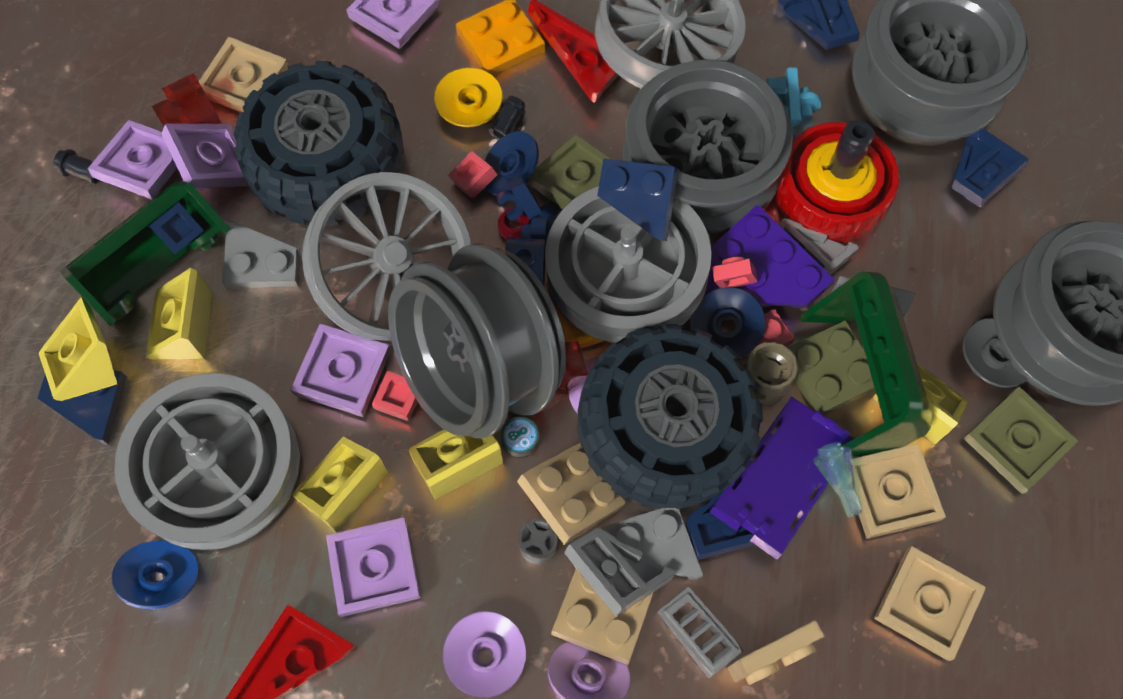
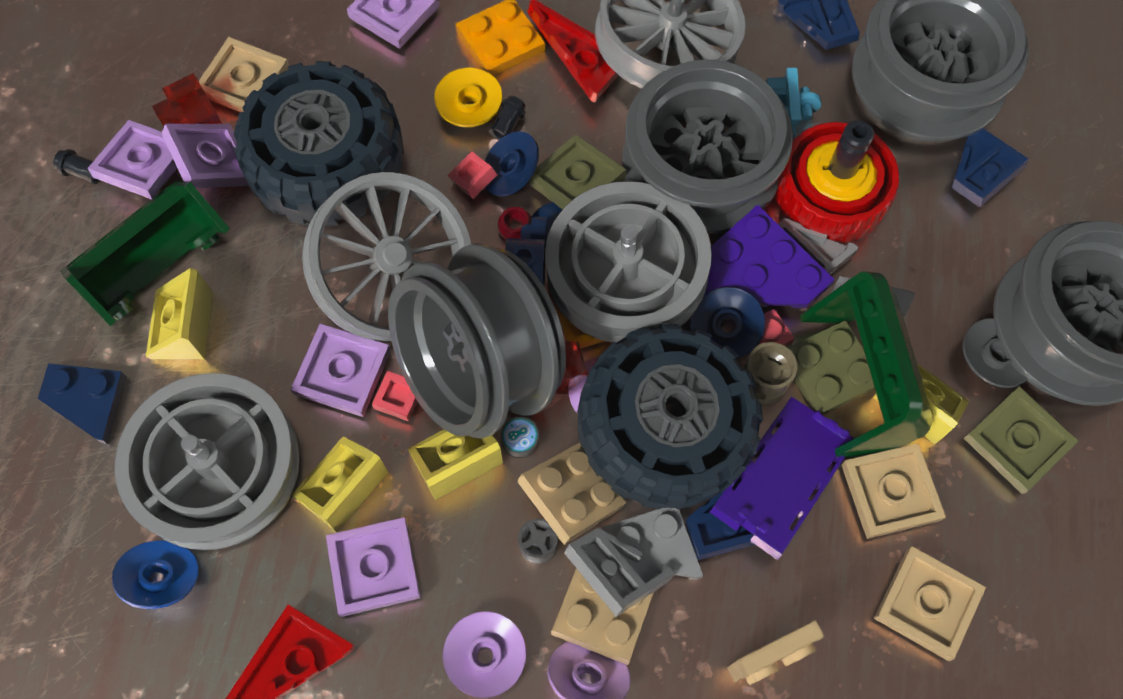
(77, 356): light yellow slope -> none
(176, 228): dark blue tile -> none
(258, 260): light grey wing -> none
(522, 196): dark blue tile -> none
(640, 193): dark blue wing -> none
(721, 635): light grey slope -> none
(734, 272): coral plate -> none
(837, 468): clear light blue cone -> none

